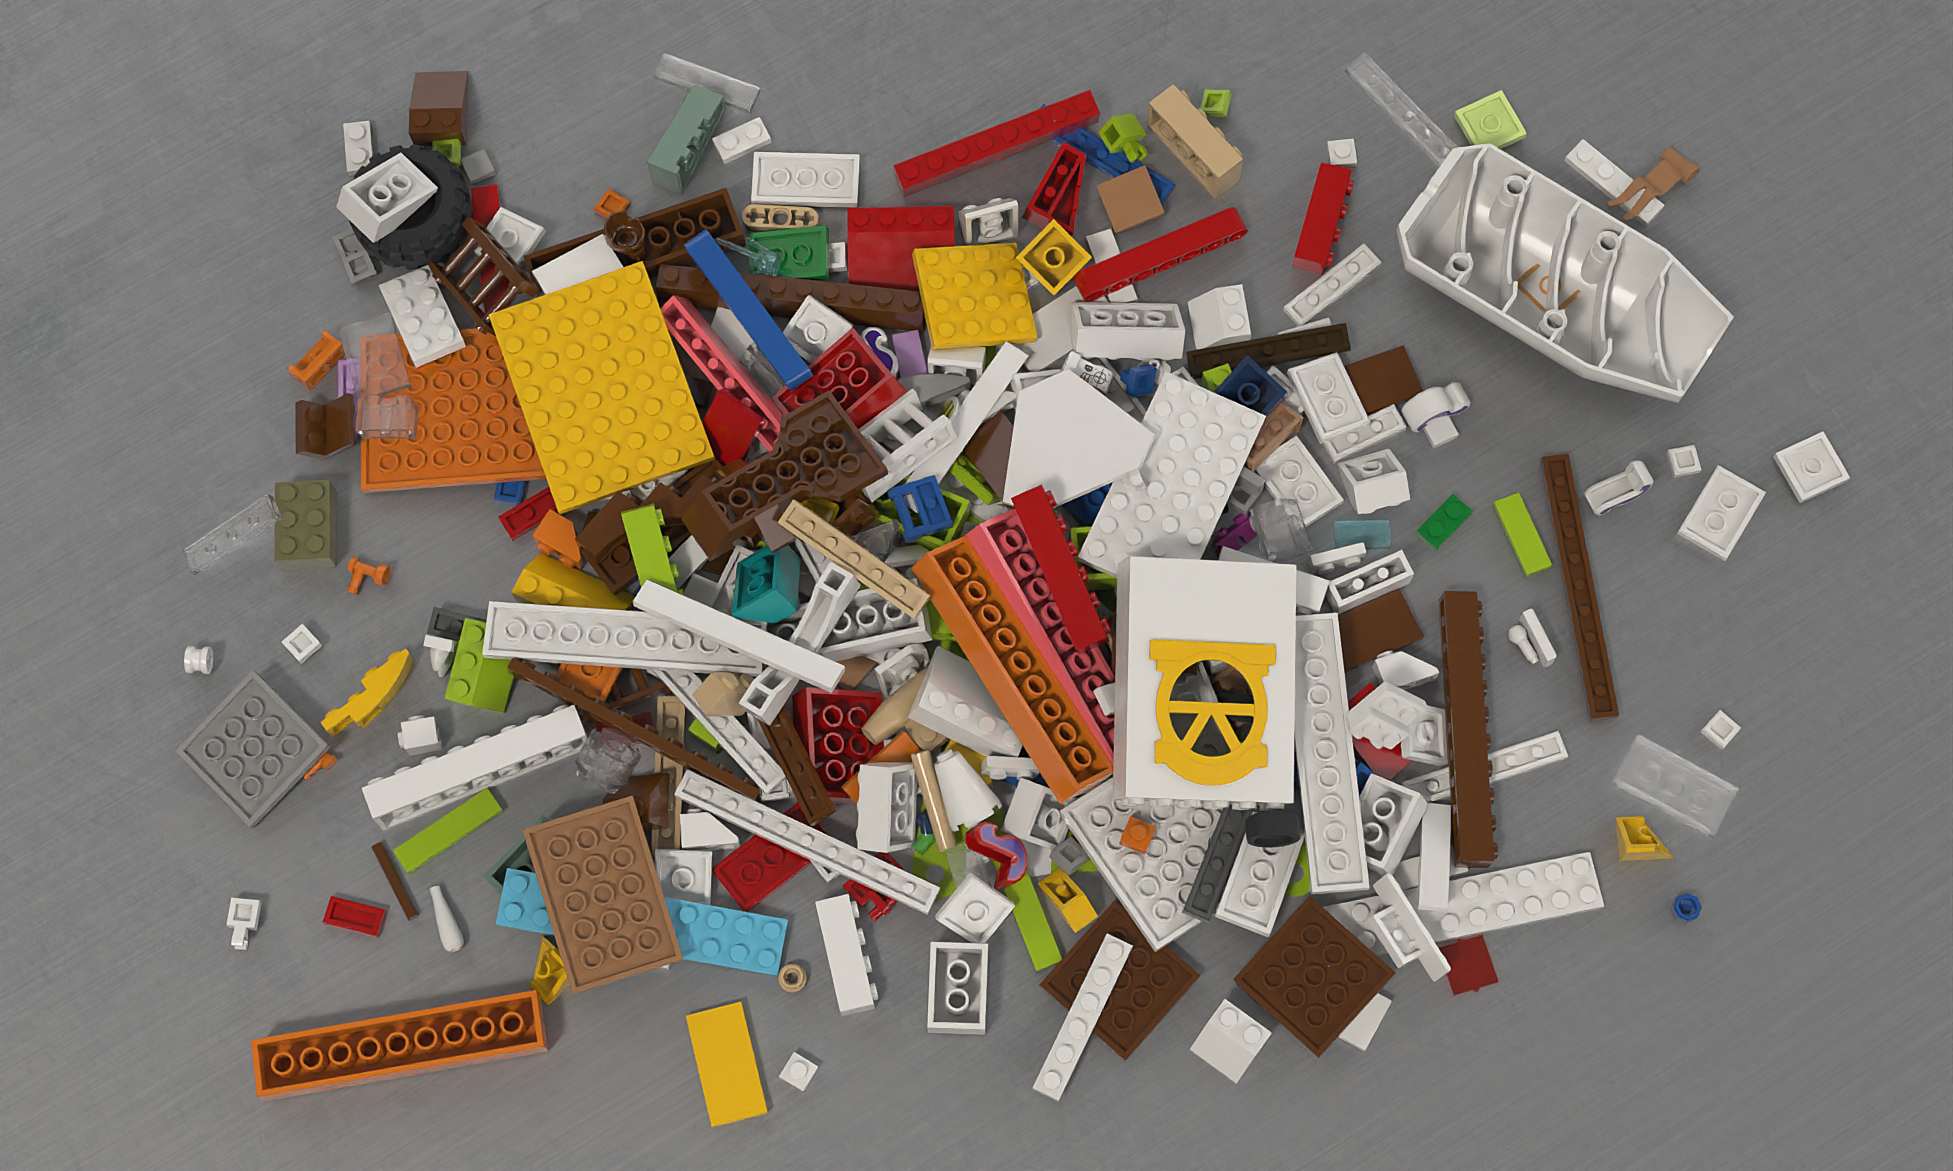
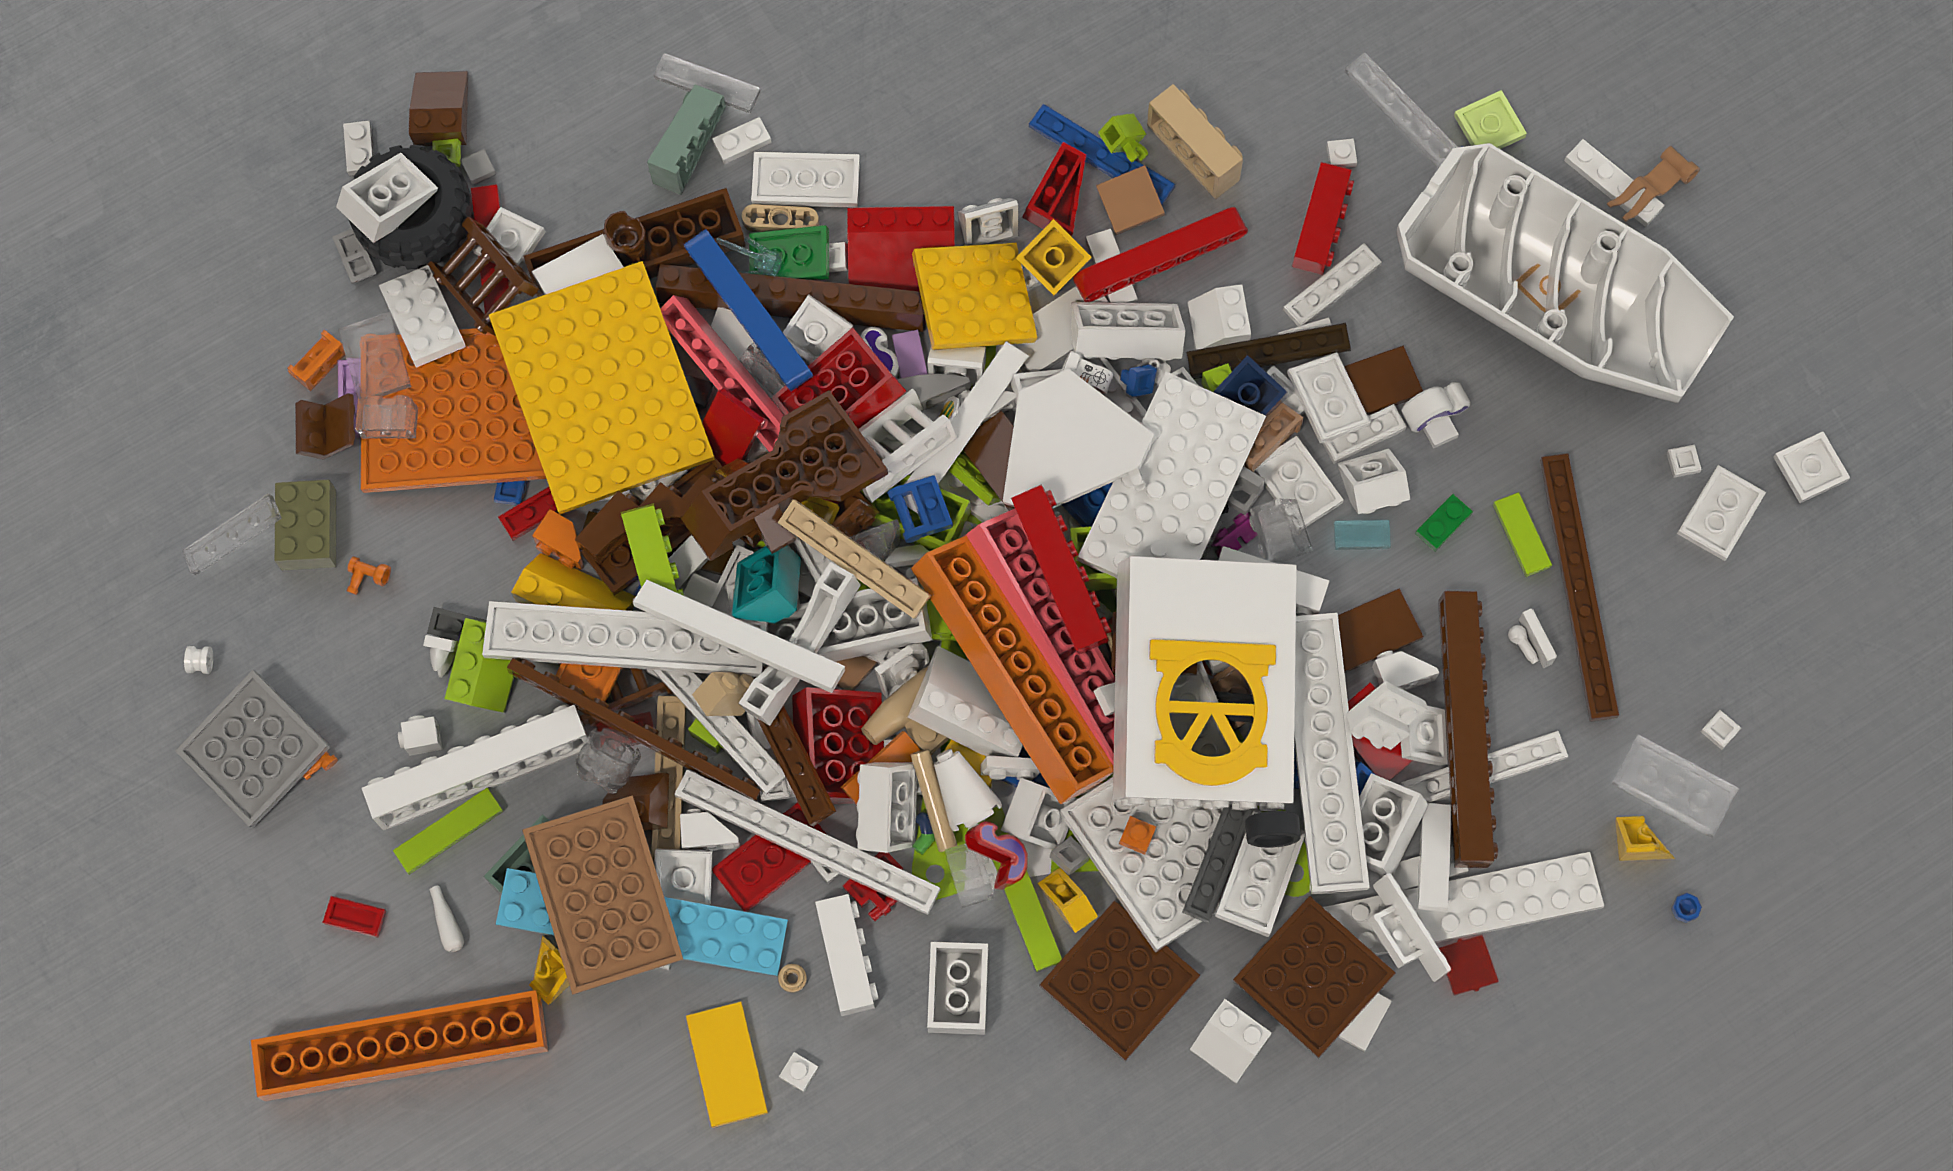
(242, 917): white plate -> none
(301, 643): white plate -> none
(381, 688): yellow slope -> none
(394, 881): reddish brown bar -> none
(611, 203): orange tile -> none
(975, 910): white tile -> none
(996, 143): red brick -> none
(1082, 1017): white plate -> none
(1216, 103): lime tile -> none
(1327, 561): white plate -> none
(1369, 582): white brick -> none
(1619, 488): white animal -> none

